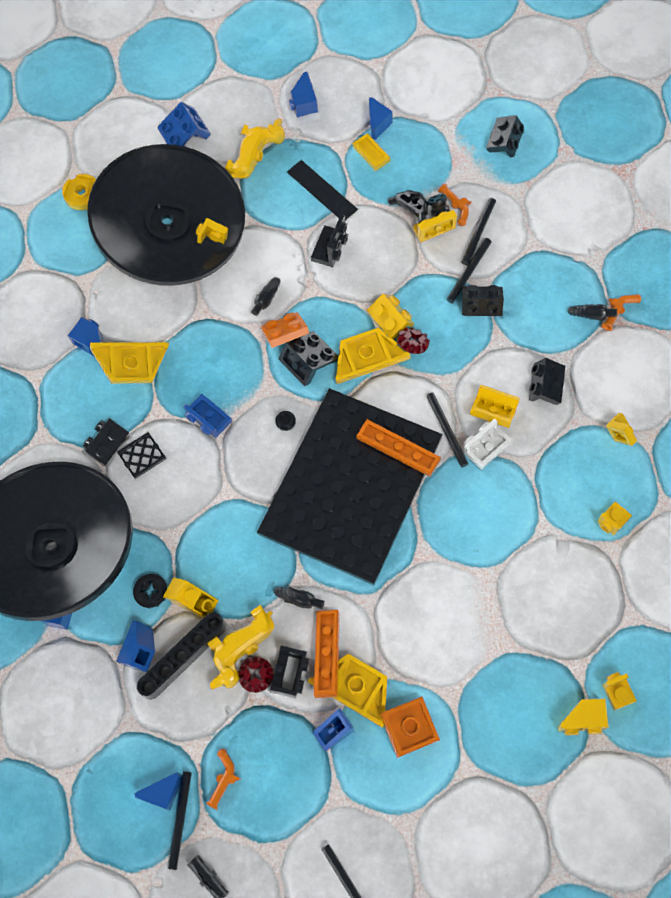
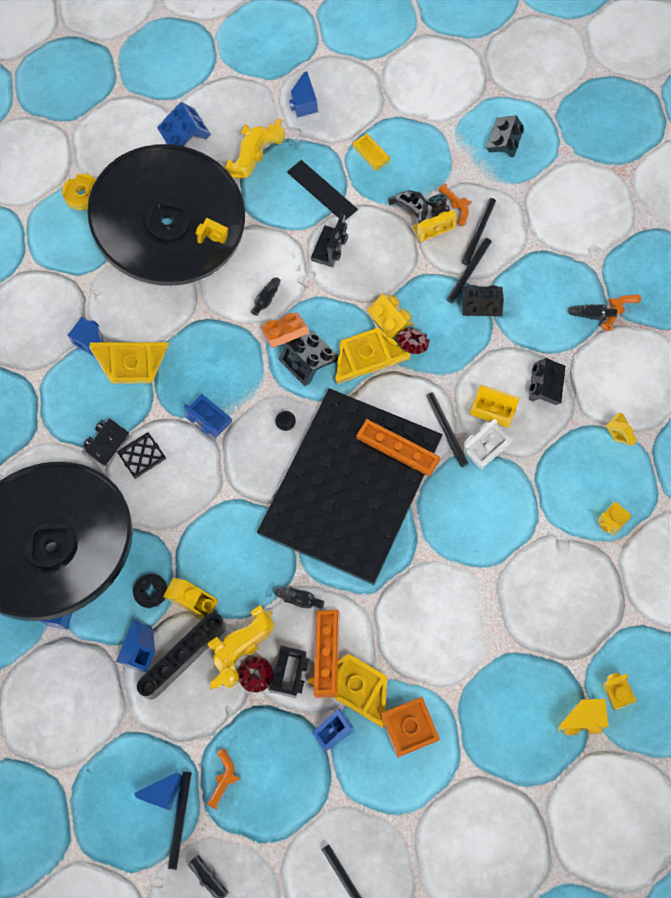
(380, 117): blue slope -> none

